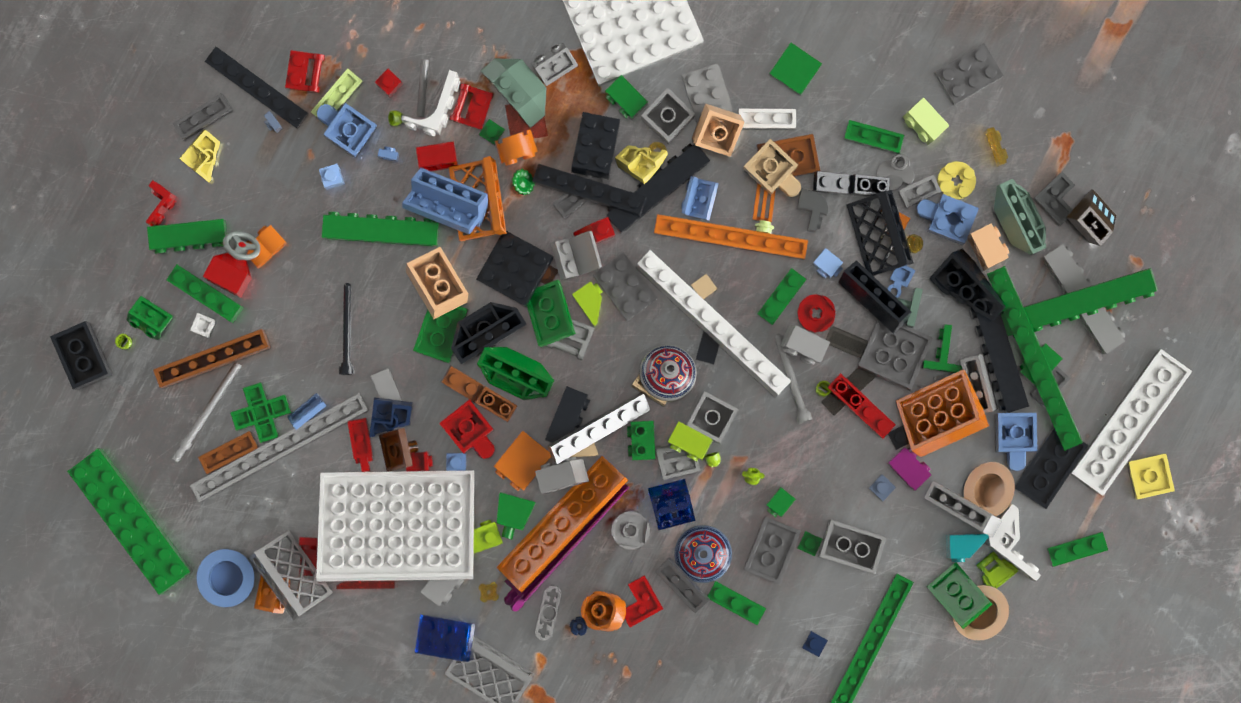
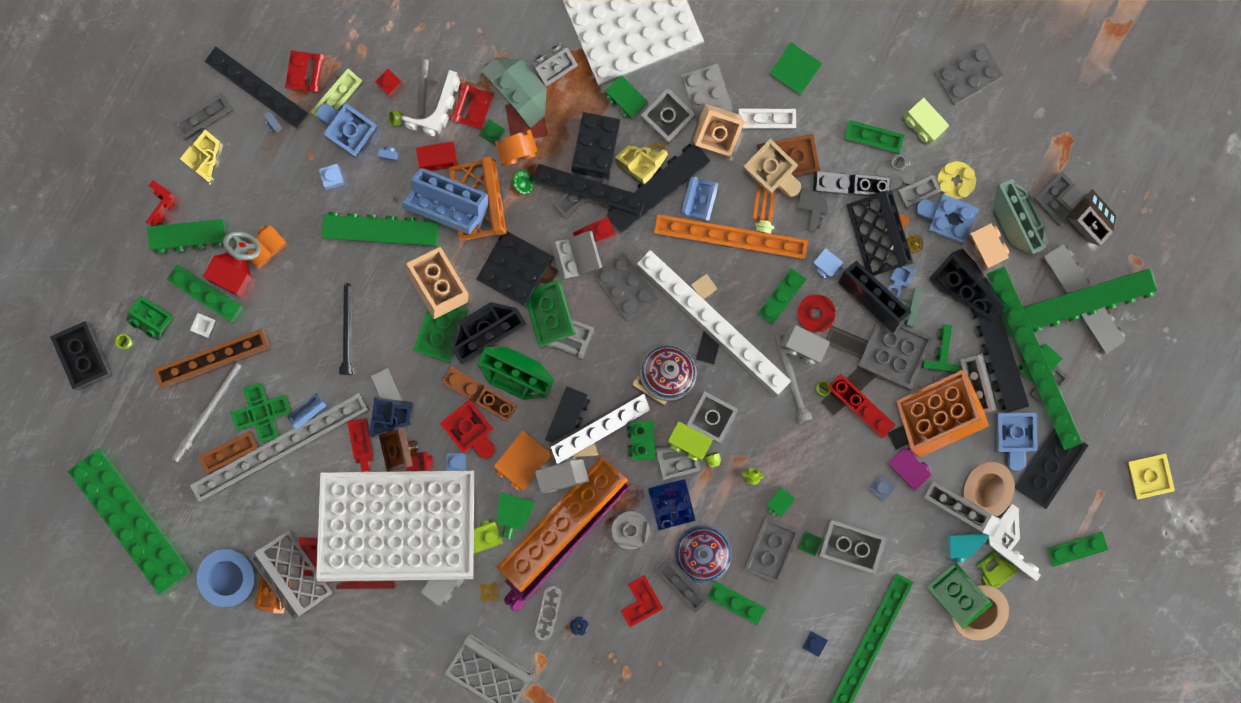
(444, 638): clear blue plate -> none
(590, 301): lime slope -> none
(603, 611): orange brick -> none
(994, 138): clear yellow plate -> none
(1131, 422): white plate -> none

